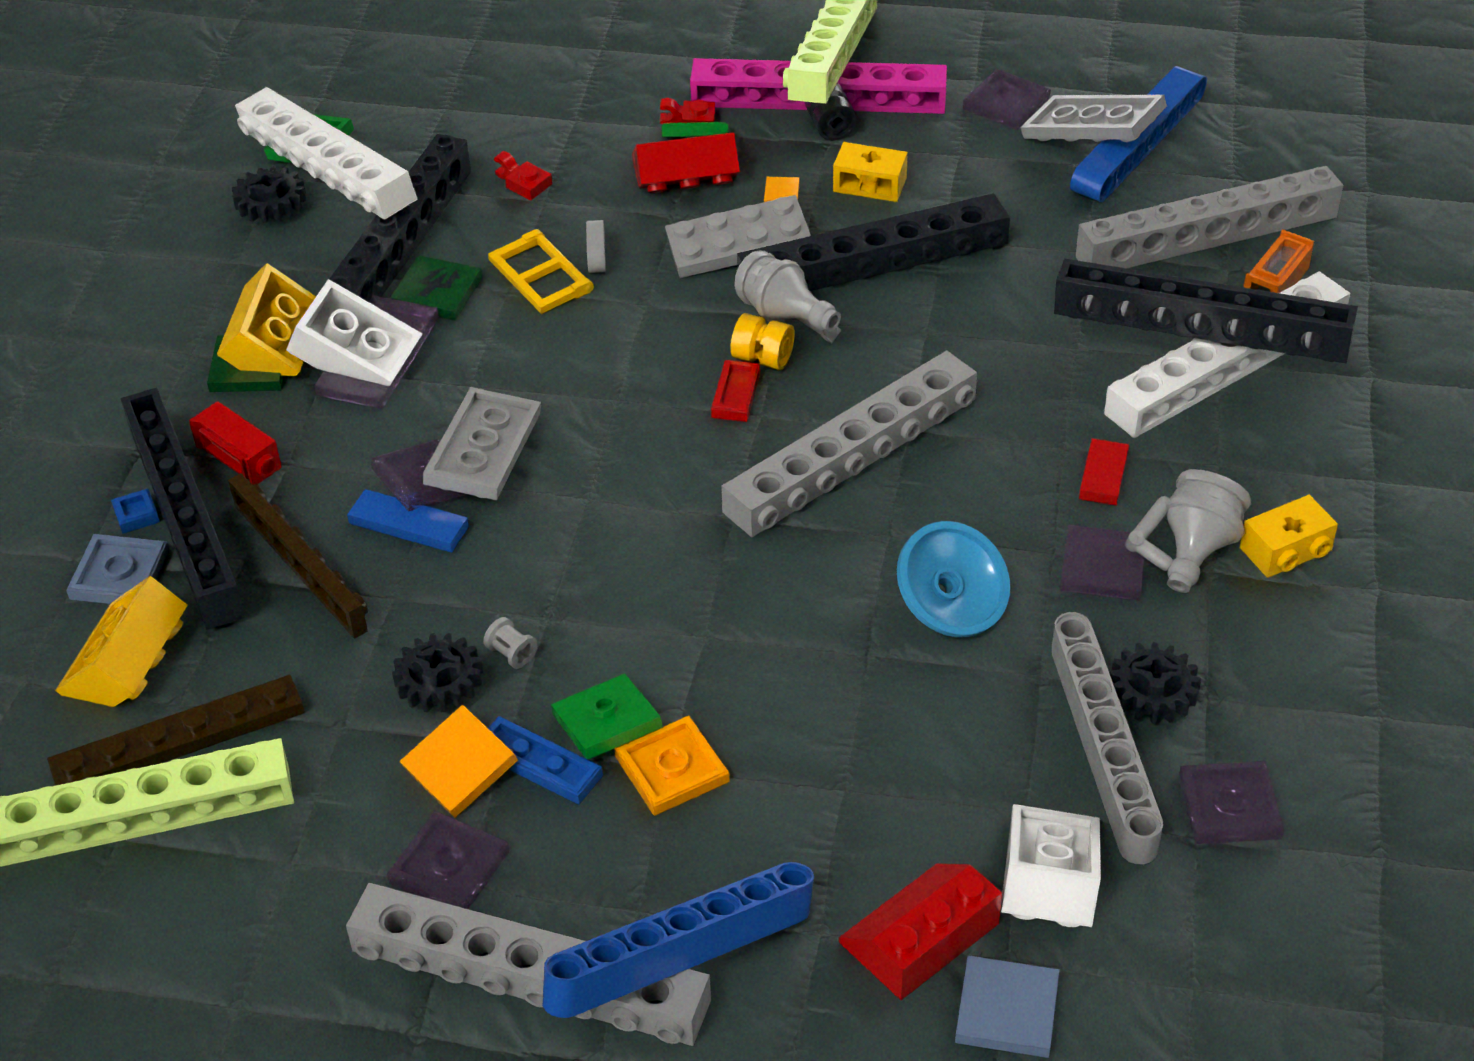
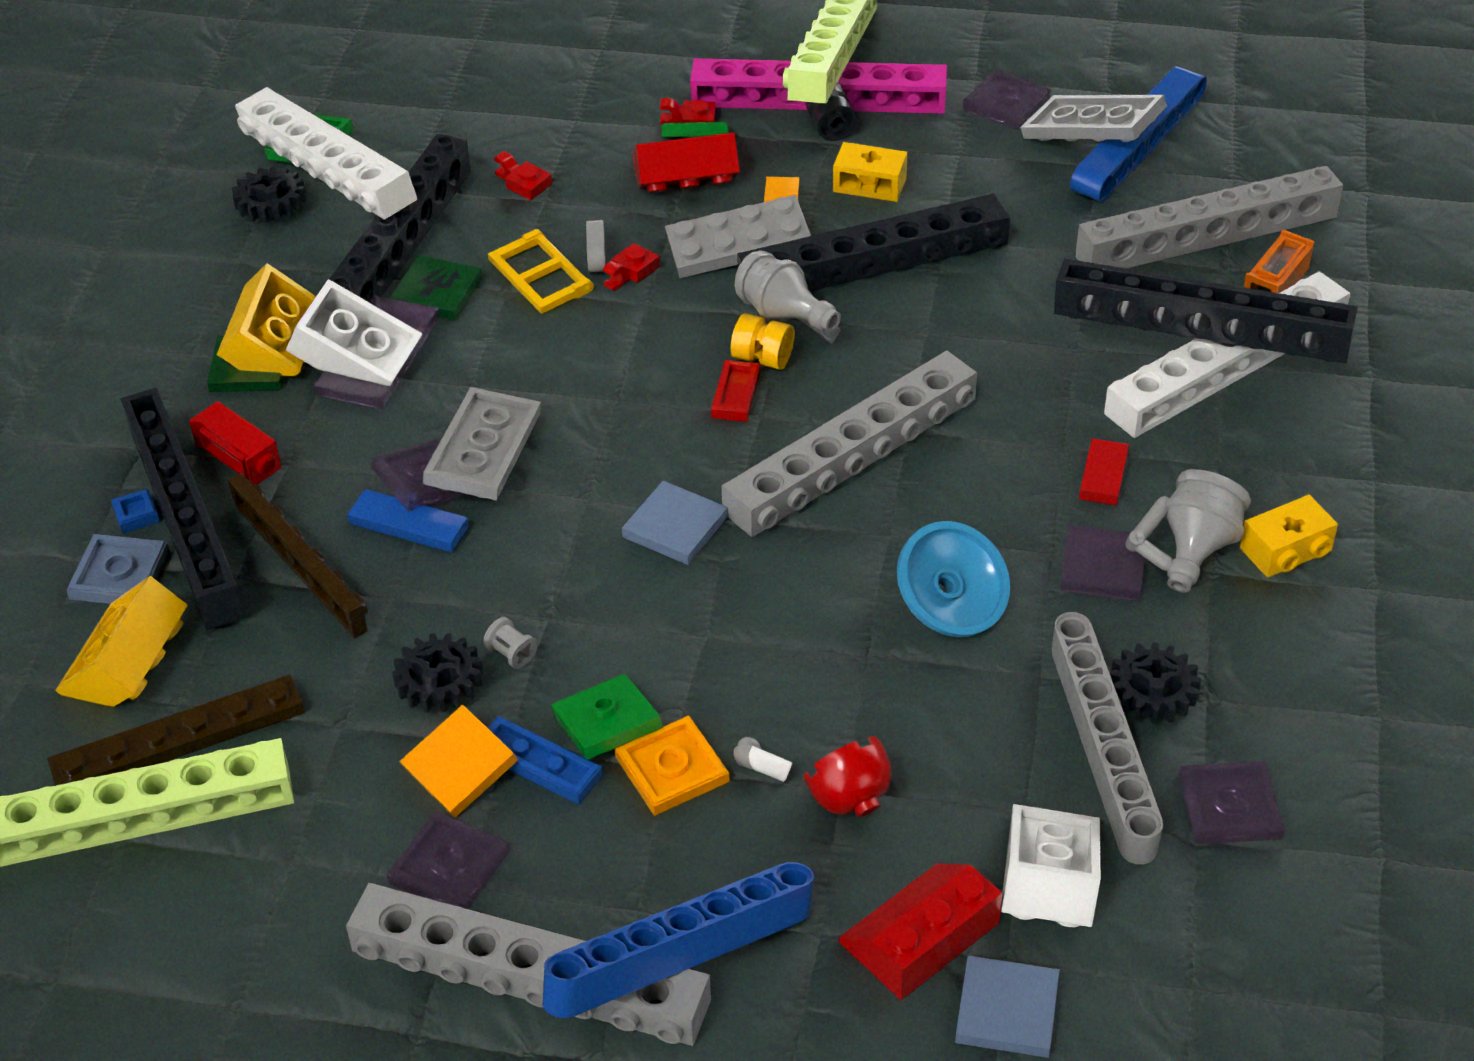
(632, 264): none -> red plate
(675, 522): none -> sand blue tile
(752, 757): none -> white arm
(851, 778): none -> red cylinder

